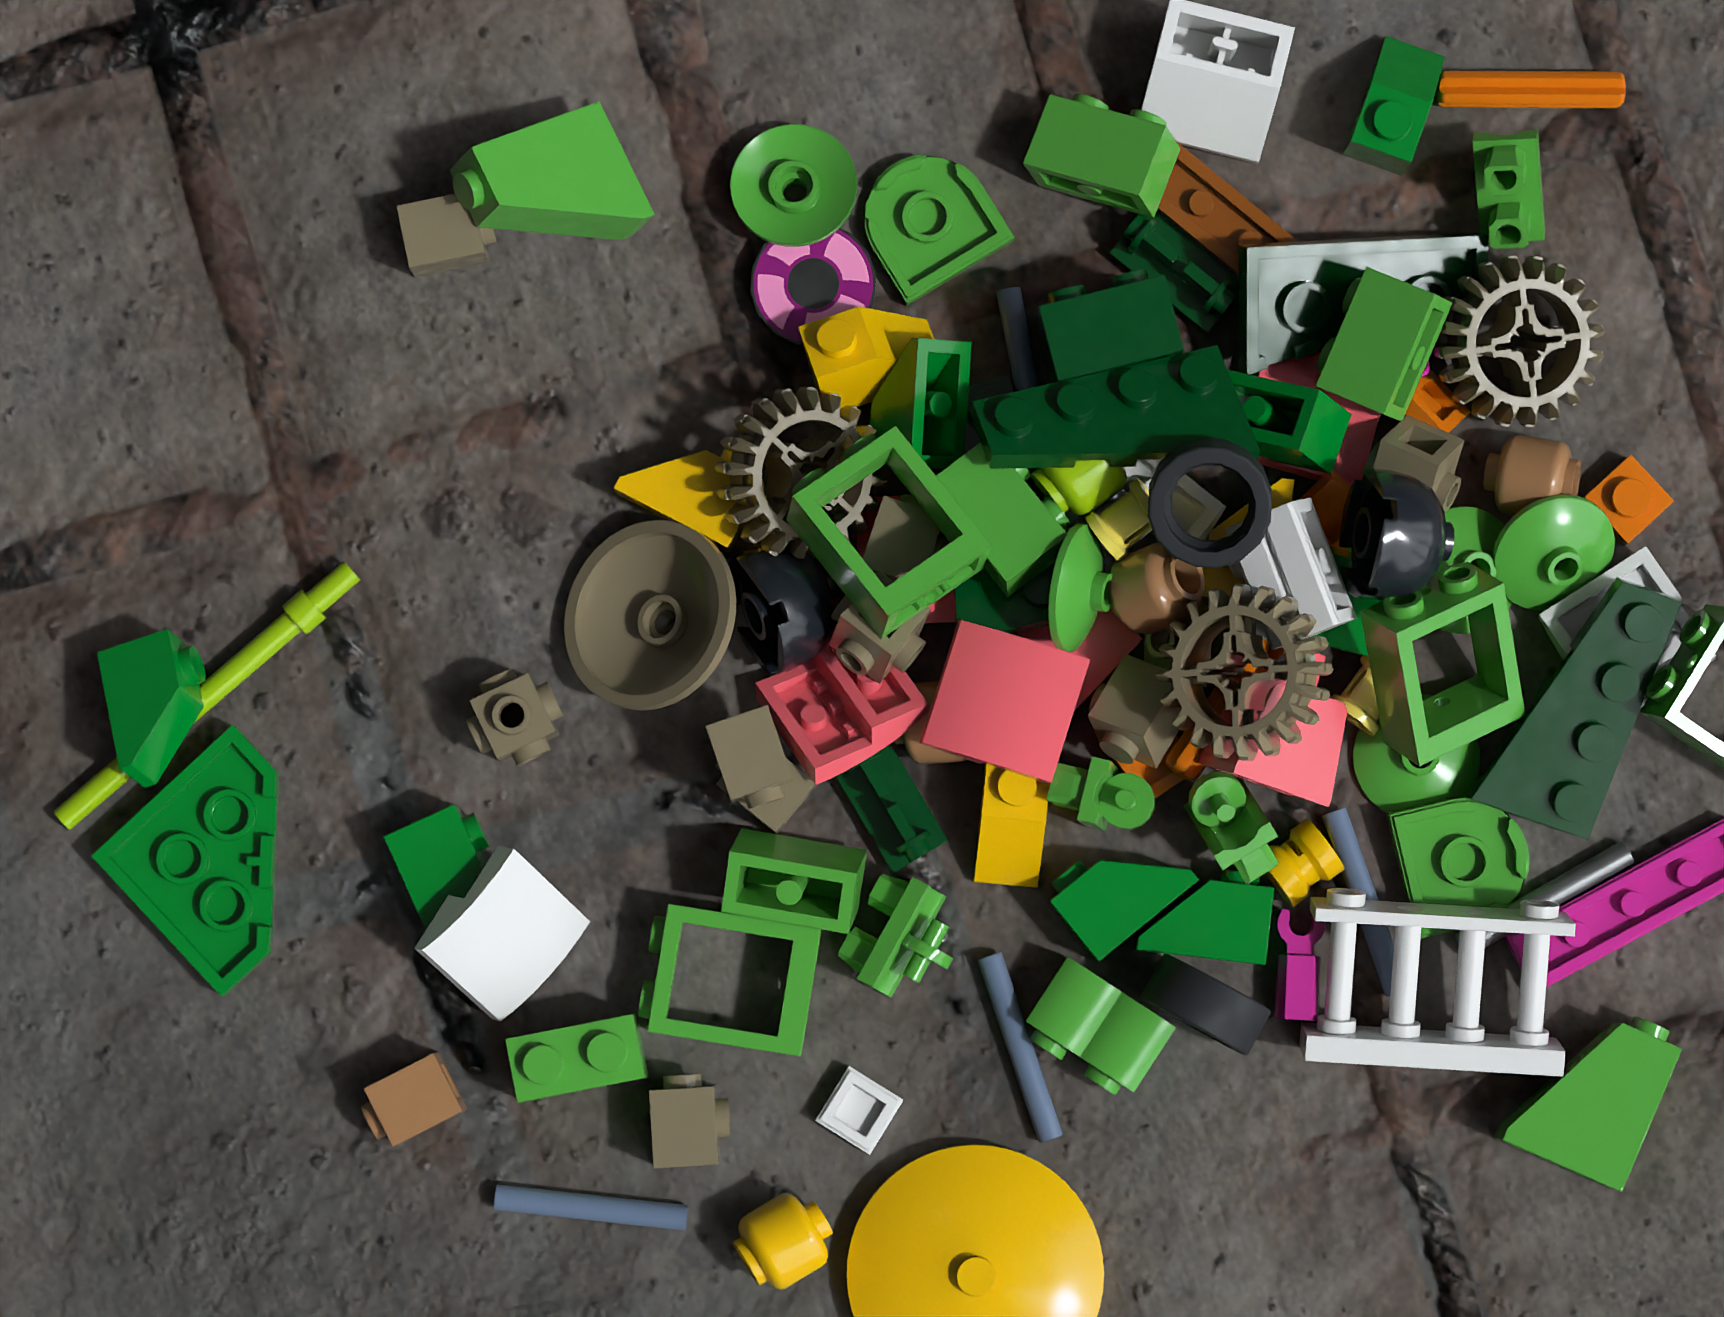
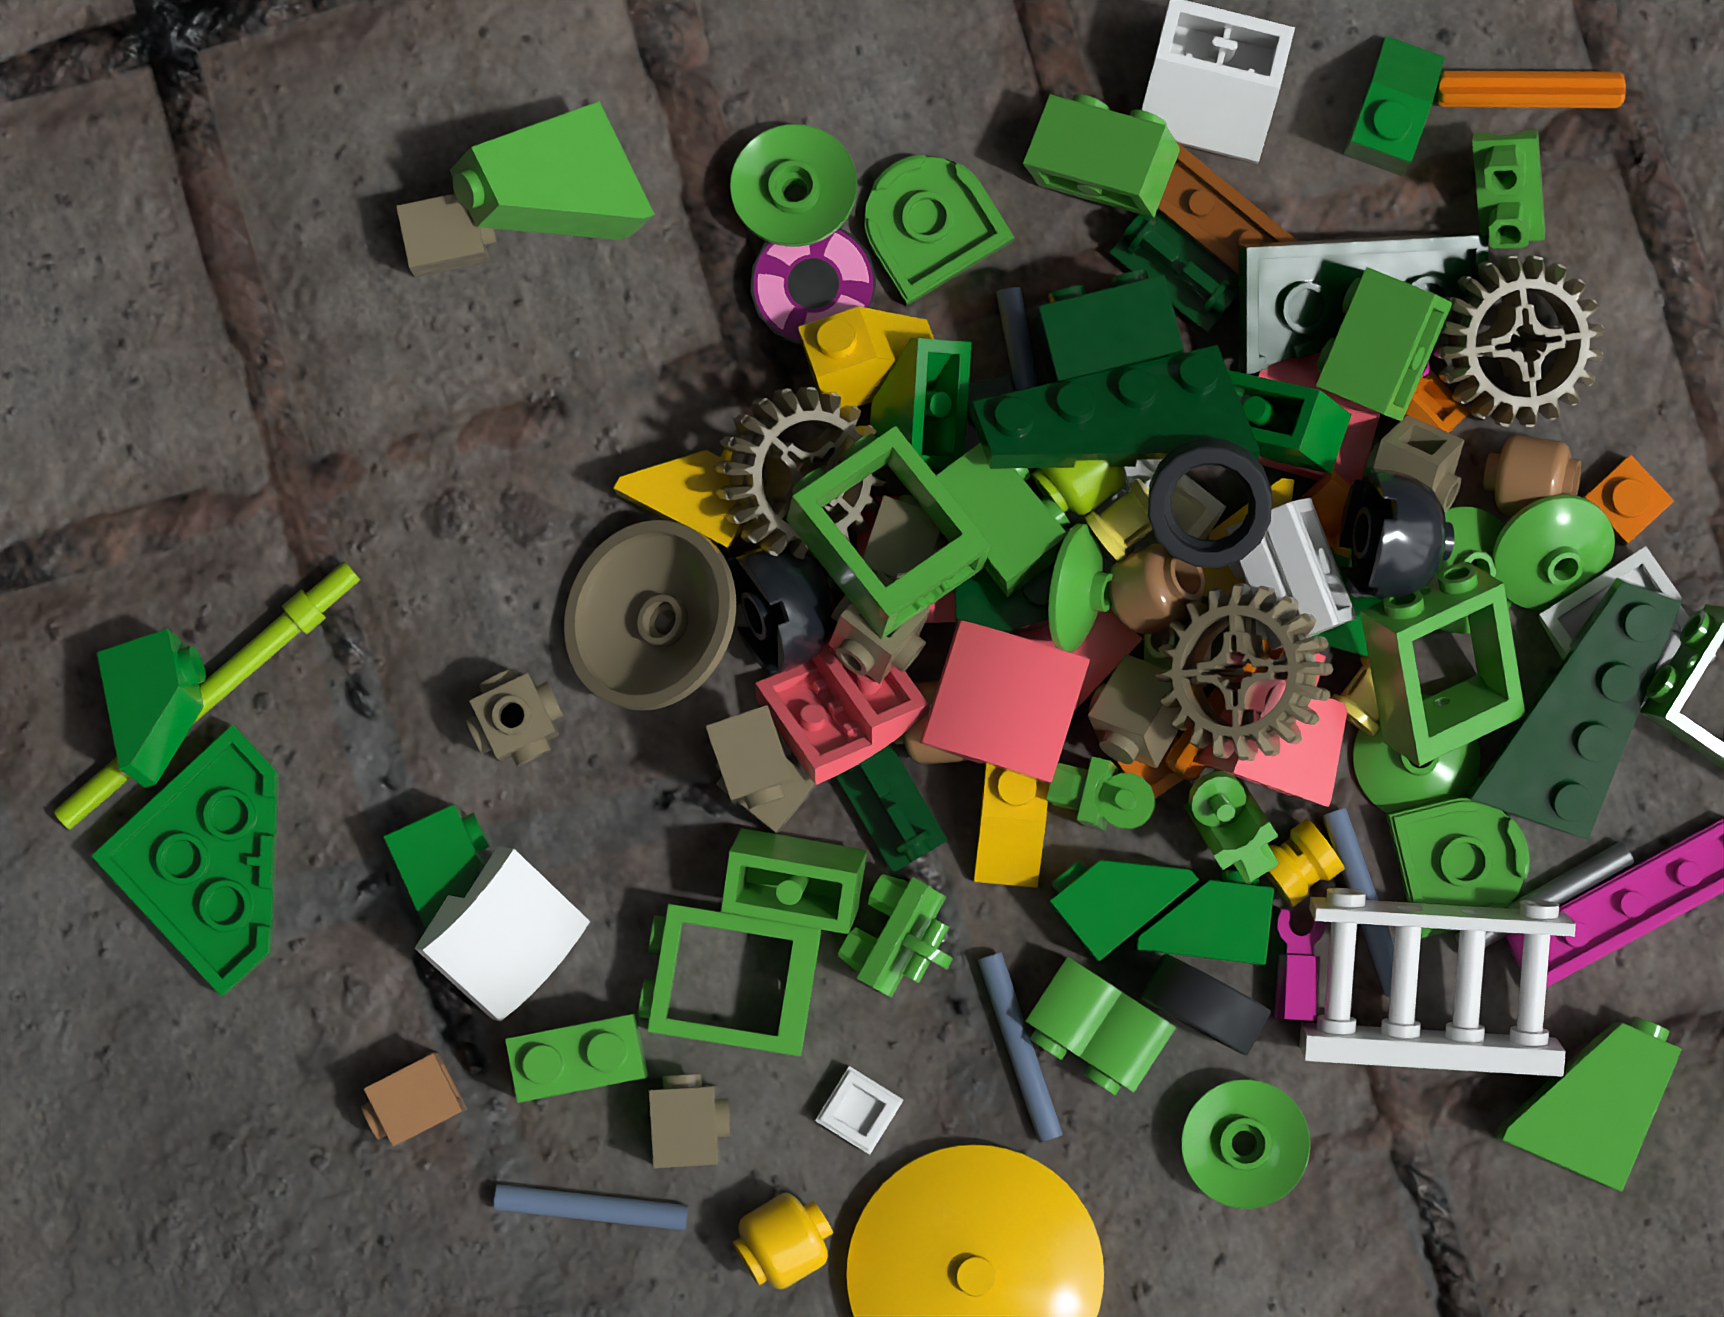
(1279, 1149): none -> bright green dish

